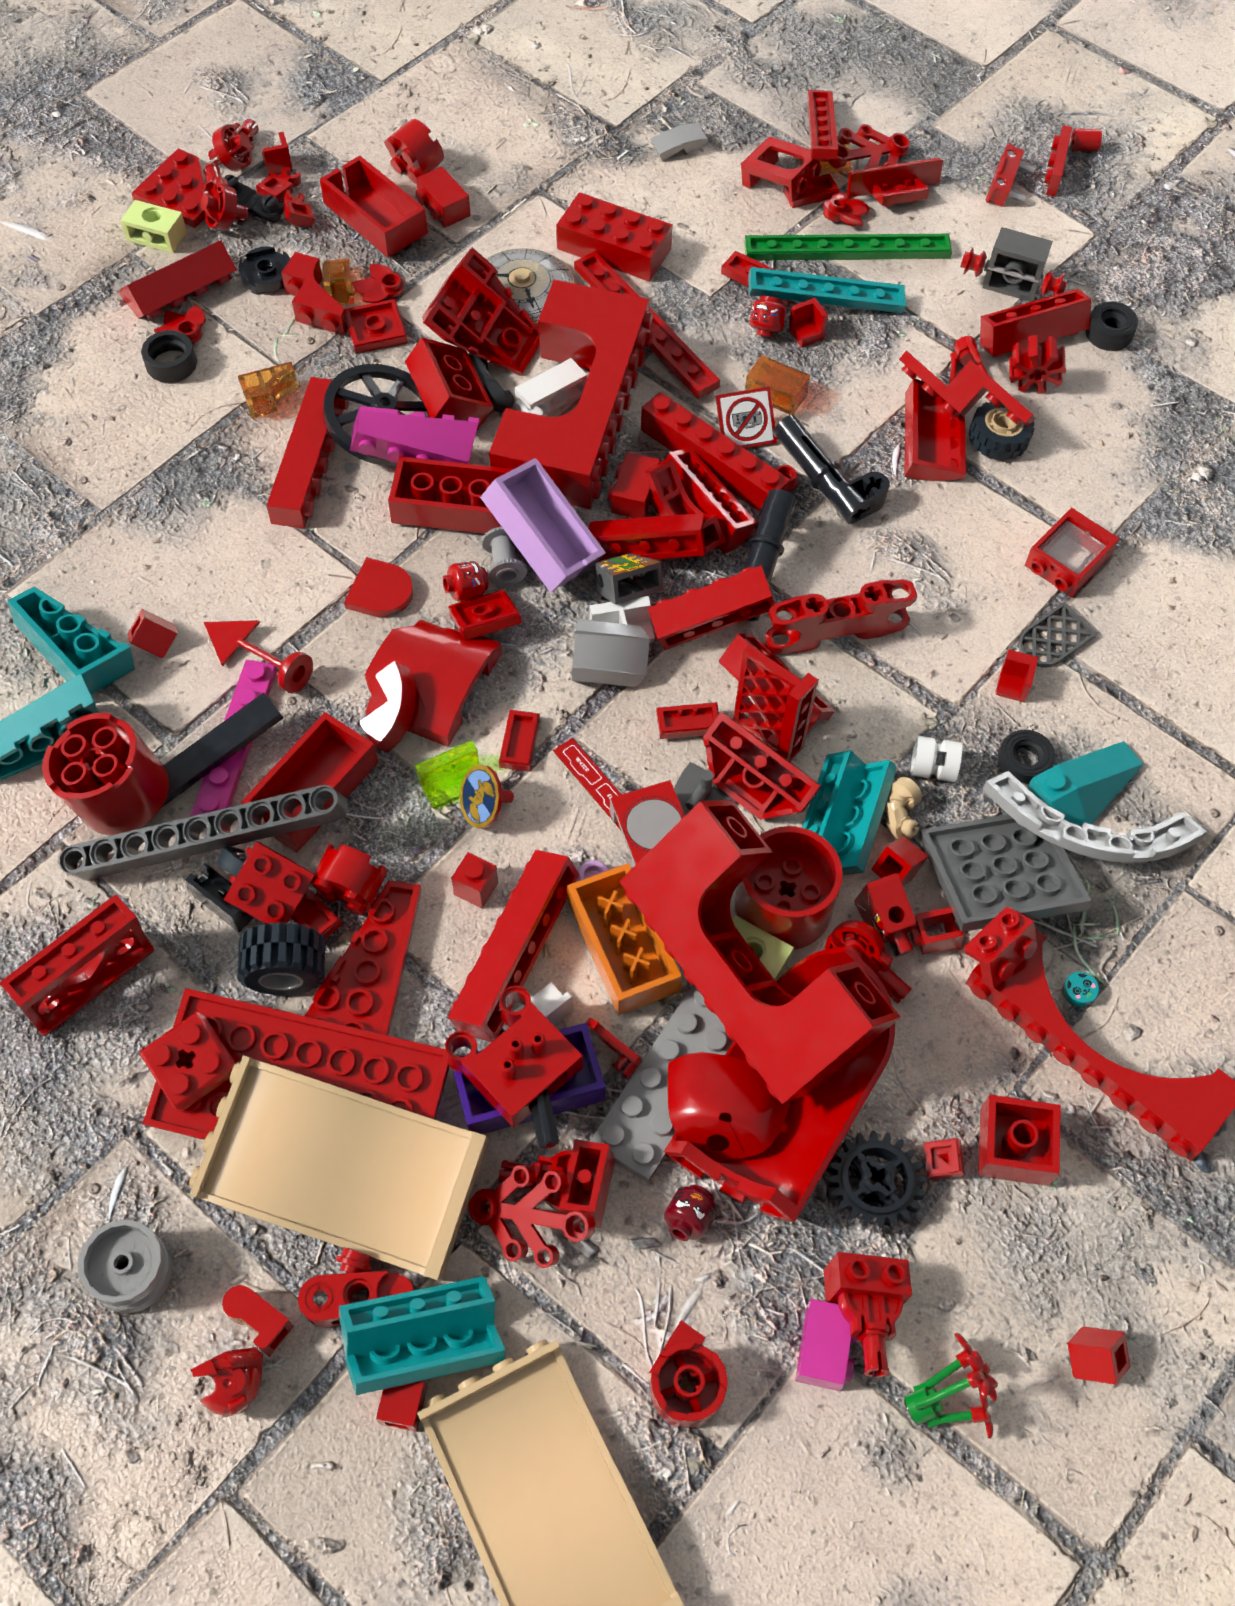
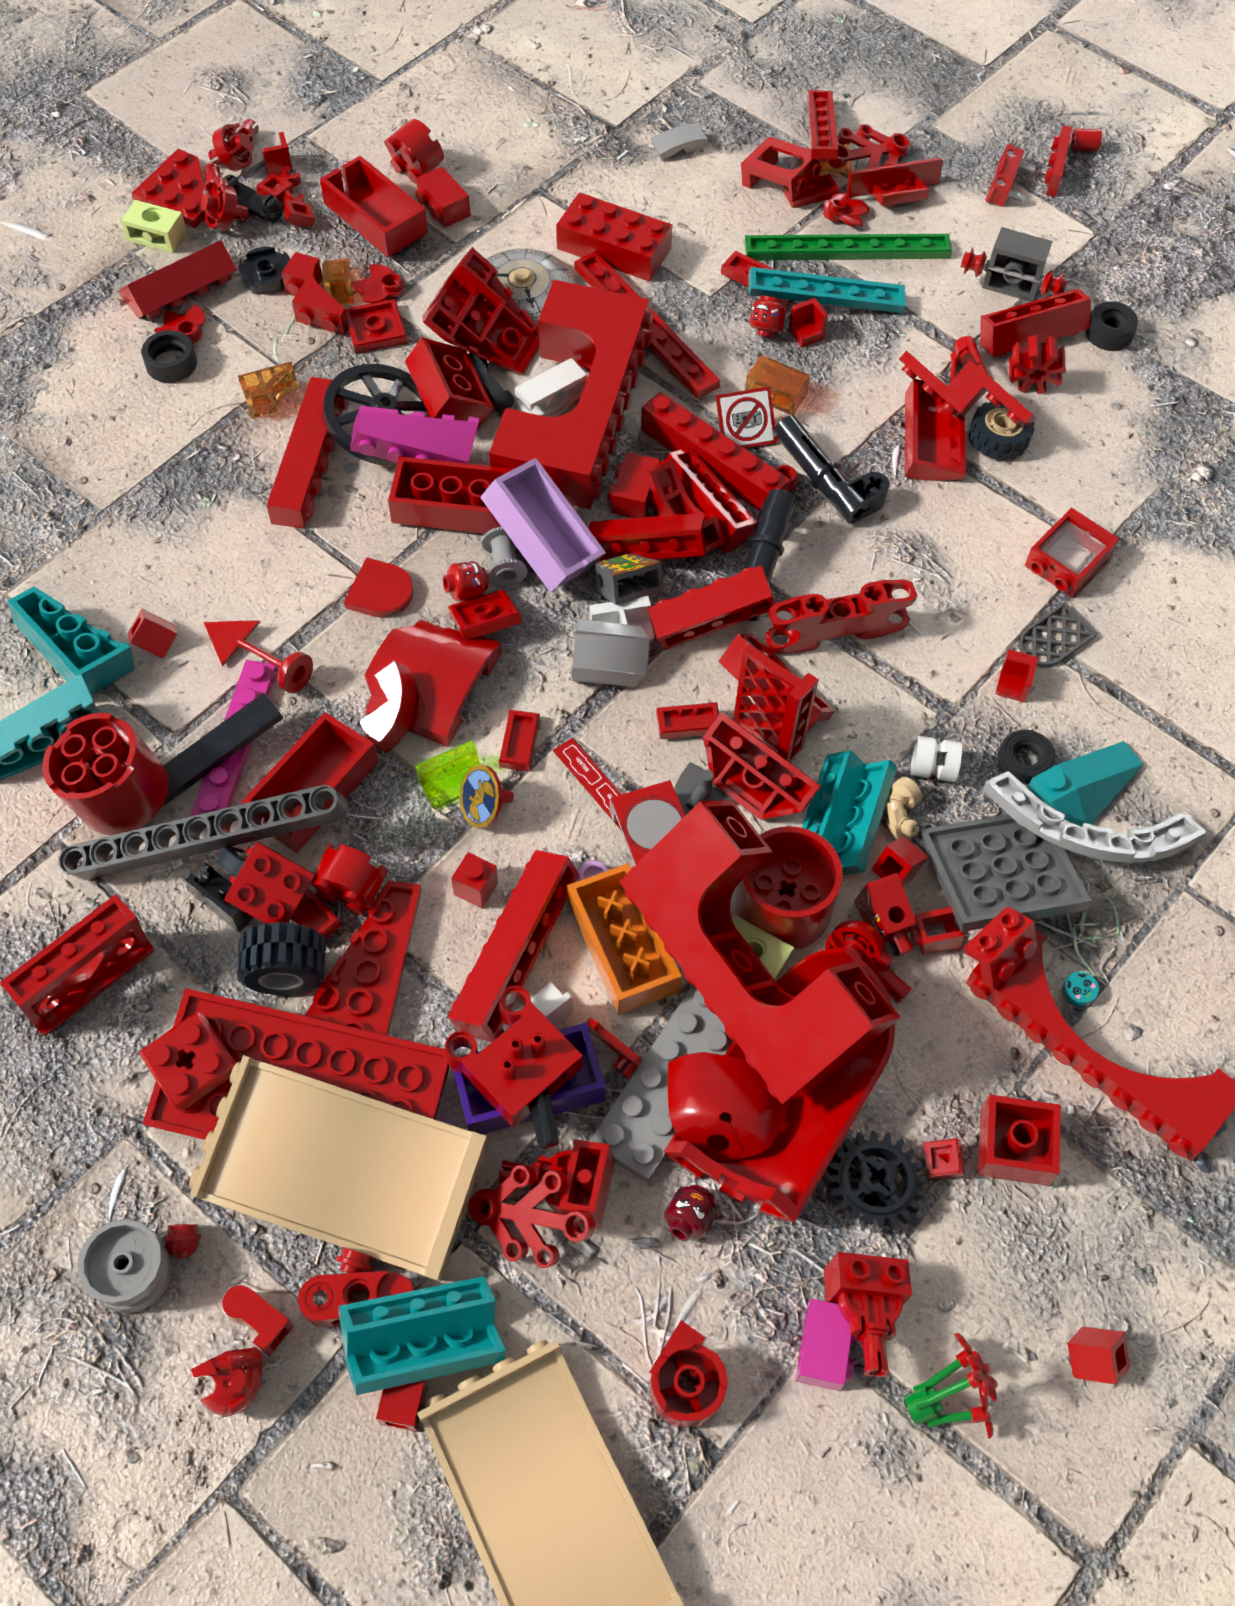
(182, 1239): none -> red plate

